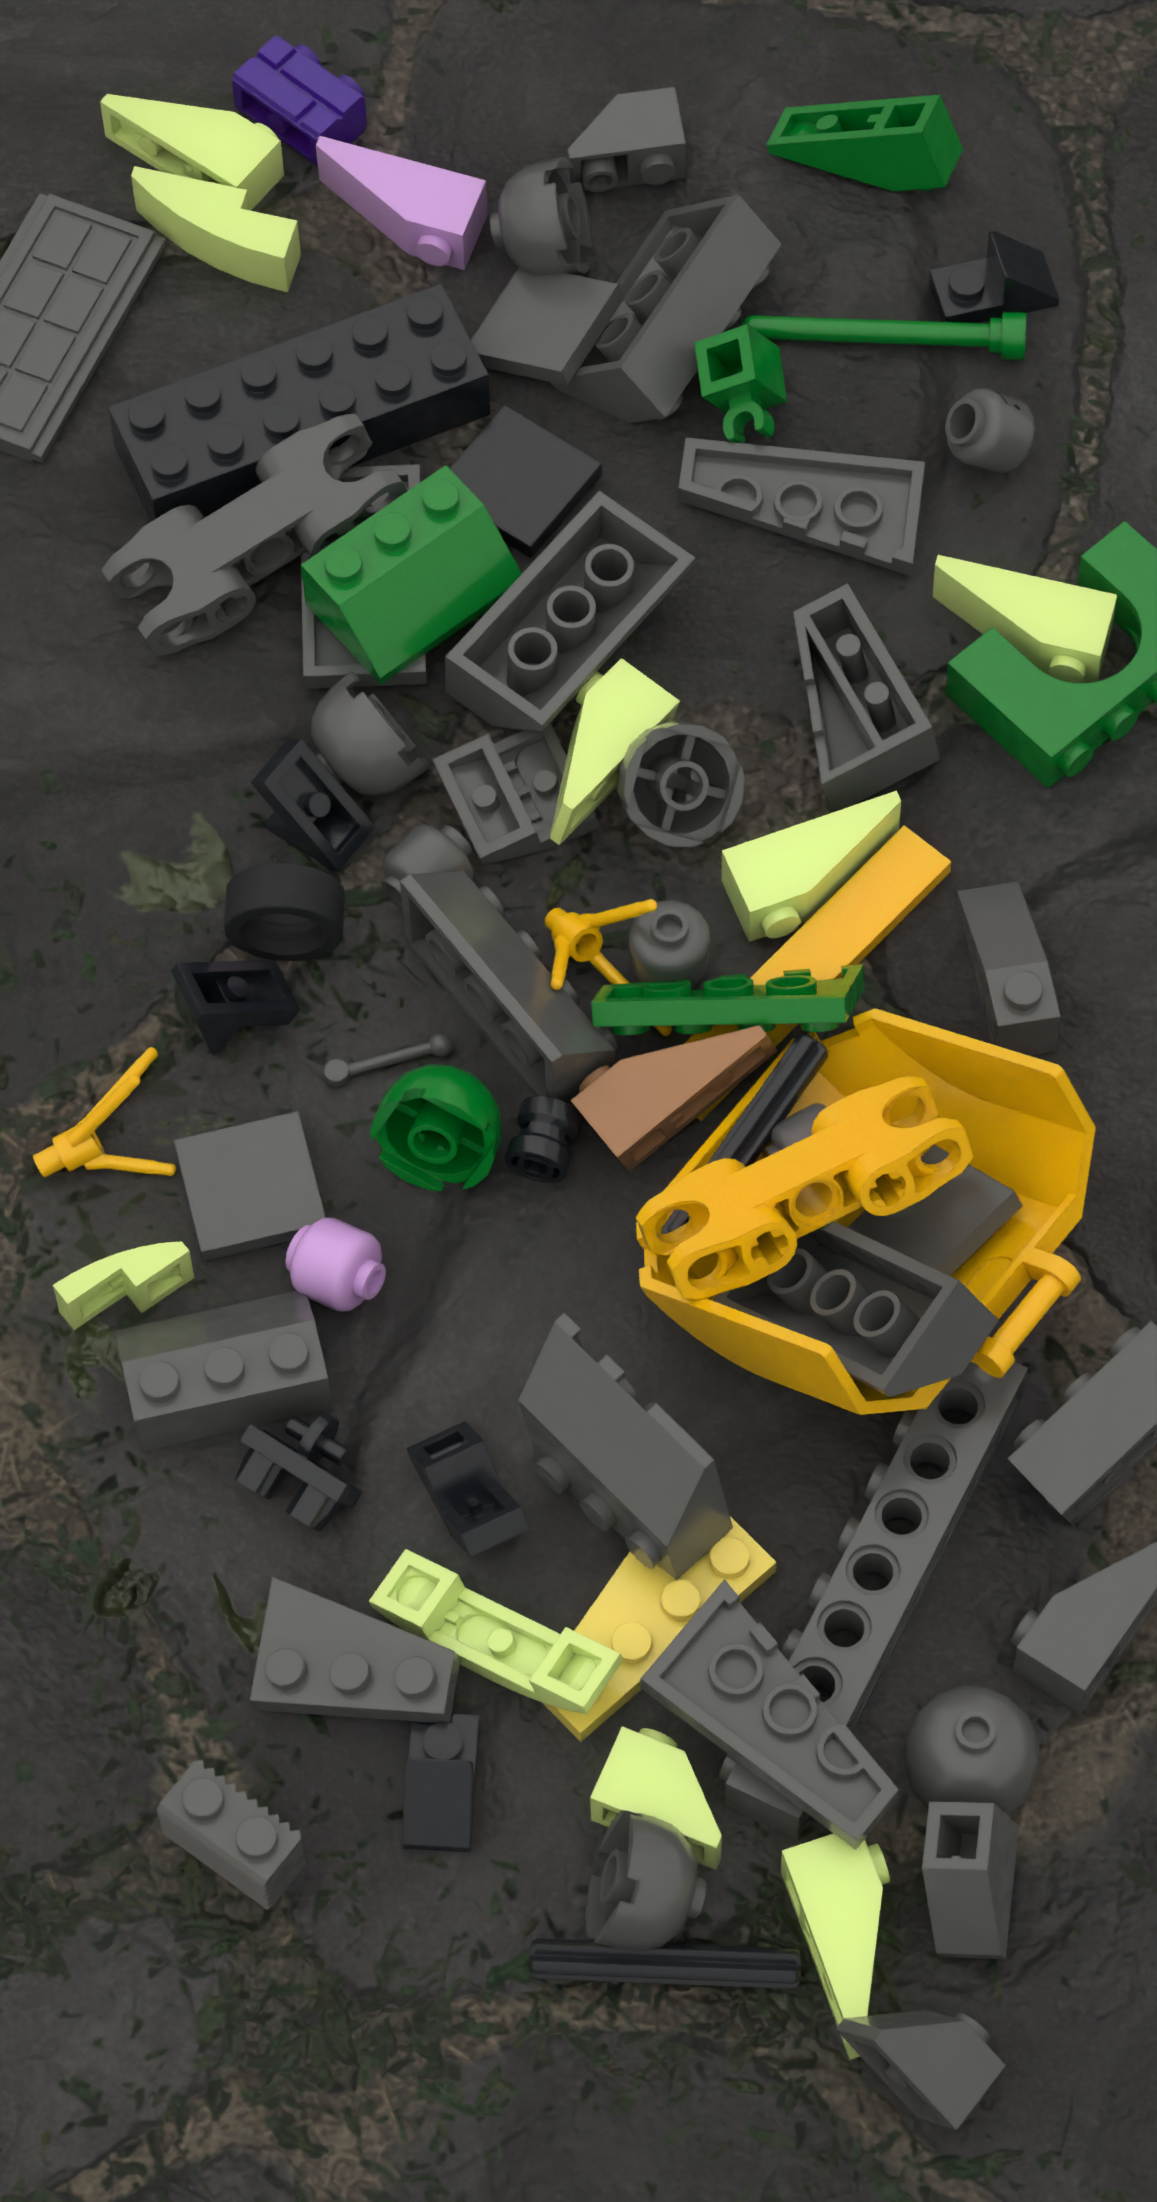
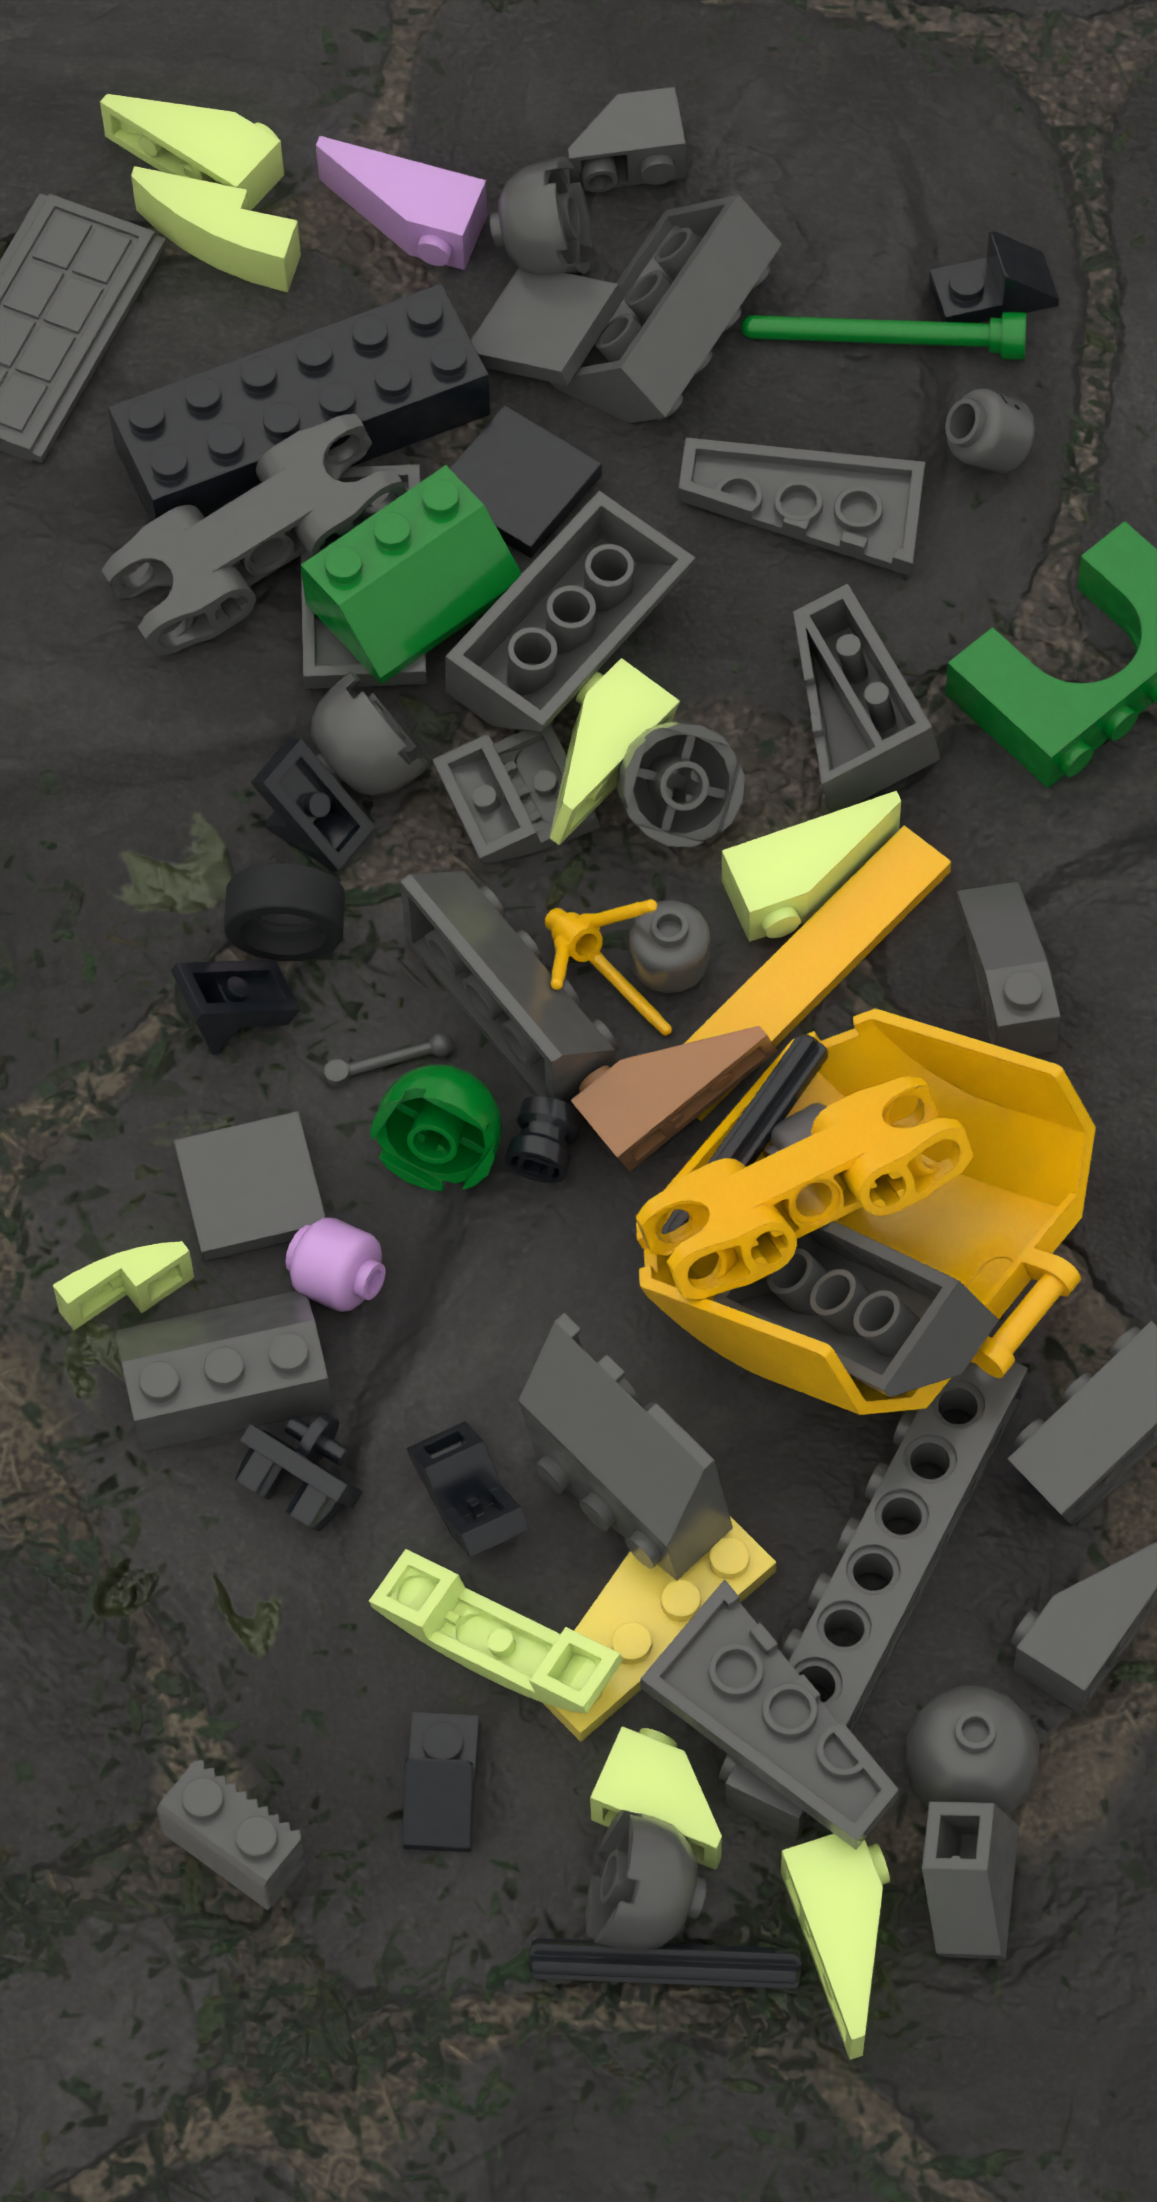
(81, 1144): yellow plant -> none
(299, 97): dark purple brick -> none
(347, 1664): dark grey wing -> none
(425, 851): dark grey head -> none
(730, 1001): green wing -> none
(742, 378): green brick -> none
(876, 142): green slope -> none
(927, 2060): dark grey slope -> none
(948, 1222): dark grey tile -> none
(1049, 621): yellowish green slope -> none

